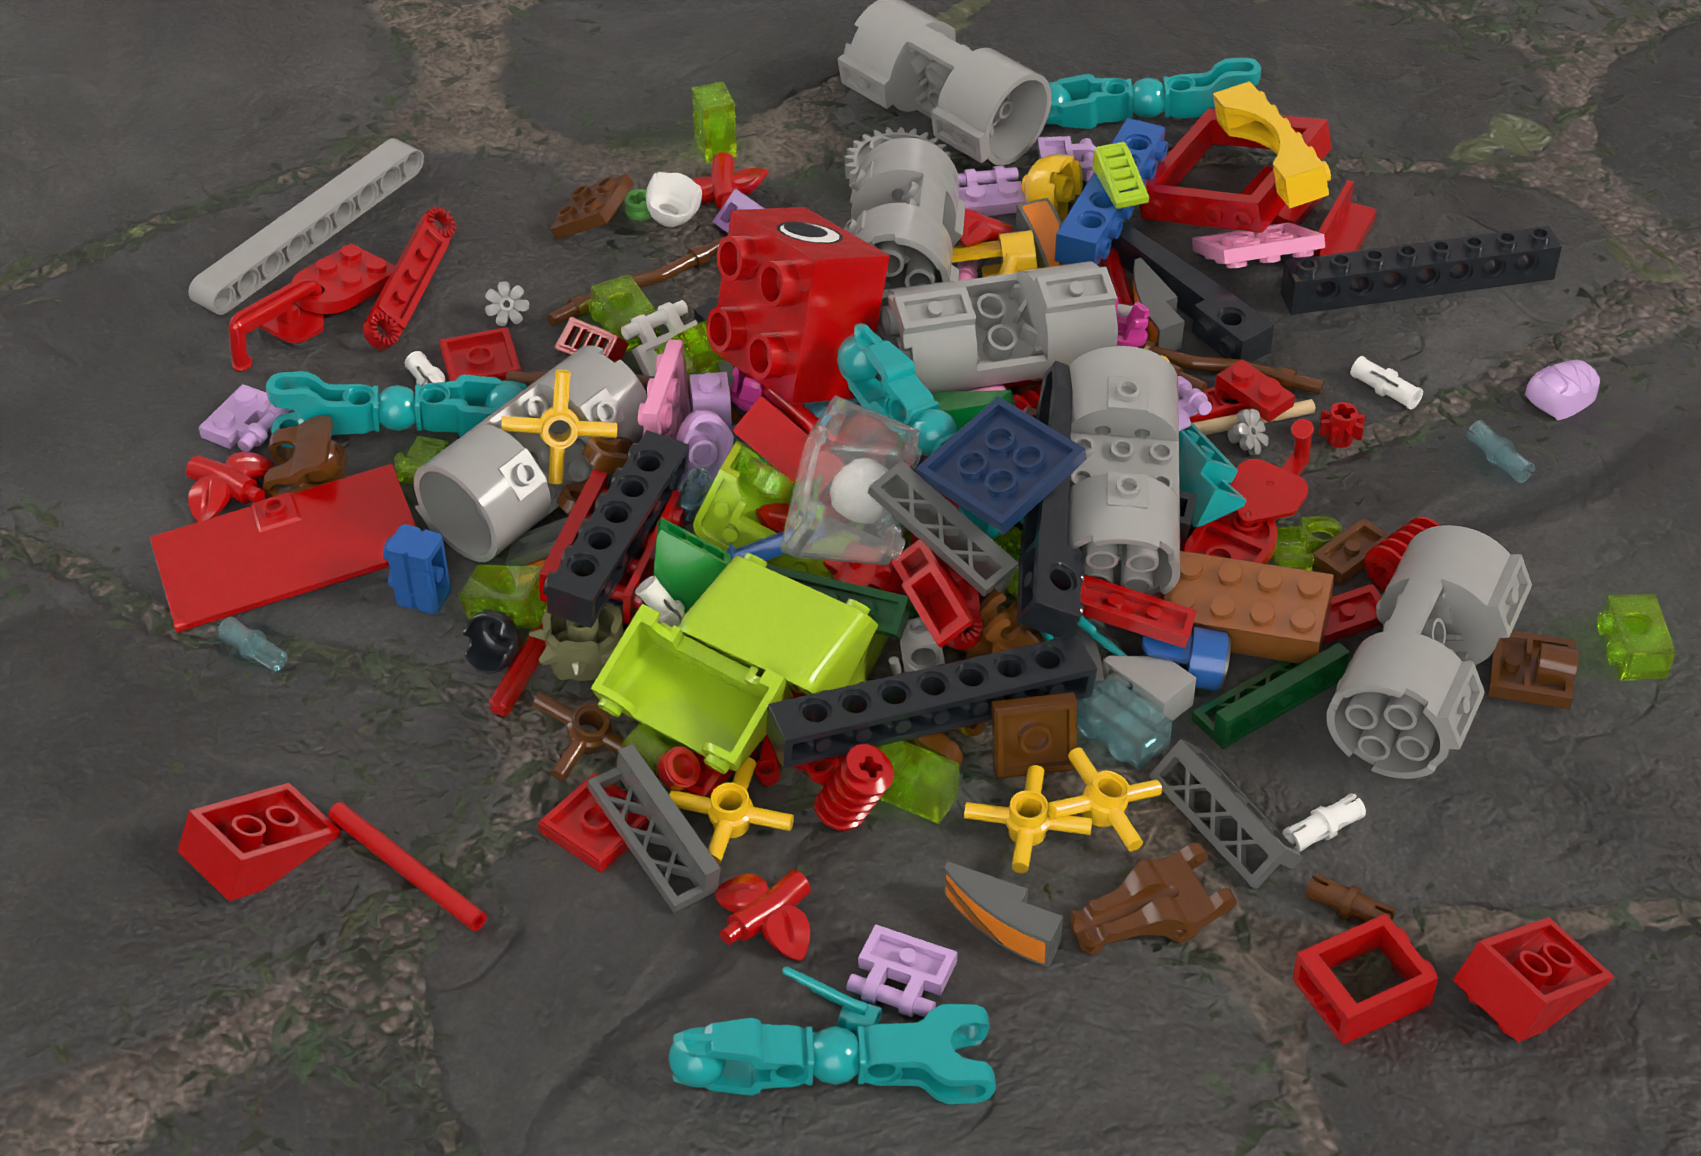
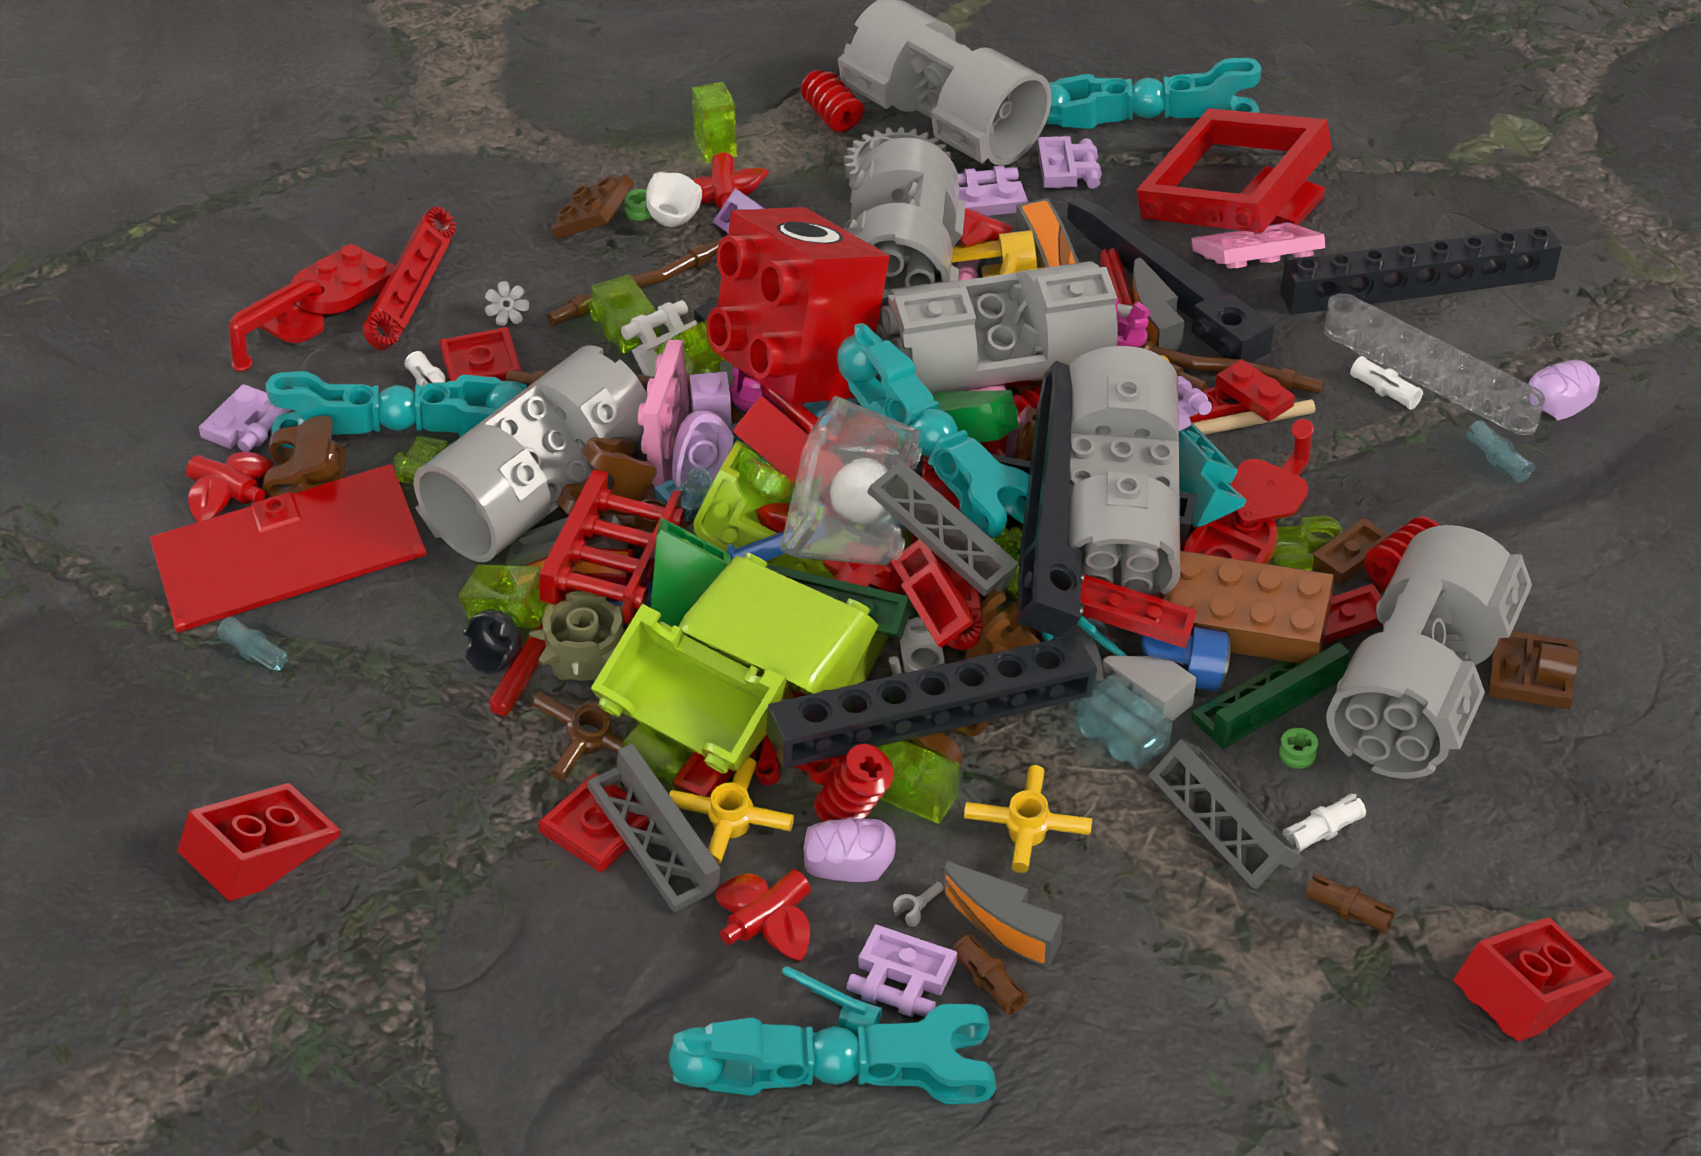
(305, 226): light grey beam -> none
(407, 866): red piece -> none
(418, 568): blue brick -> none
(559, 411): yellow bar -> none
(614, 349): slope -> none
(616, 529): black brick -> none
(660, 600): white pin -> none
(678, 768): red tile -> none
(832, 100): none -> red piece
(849, 849): none -> lavender piece
(913, 903): none -> light grey hand
(990, 974): none -> reddish brown pin
(1001, 464): dark blue plate -> none
(1033, 733): reddish brown plate -> none
(1056, 179): yellow cylinder -> none
(1093, 218): blue brick -> none
(1105, 799): yellow bar -> none
(1118, 172): lime slope -> none
(1154, 899): reddish brown animal -> none
(1249, 432): light grey plant -> none
(1295, 758): none -> bright green bush
(1297, 169): yellow arch -> none
(1333, 1002): red window -> none
(1342, 425): red gear -> none
(1345, 224): red panel -> none
(1434, 364): none -> clear beam
(1636, 637): clear neon green brick -> none

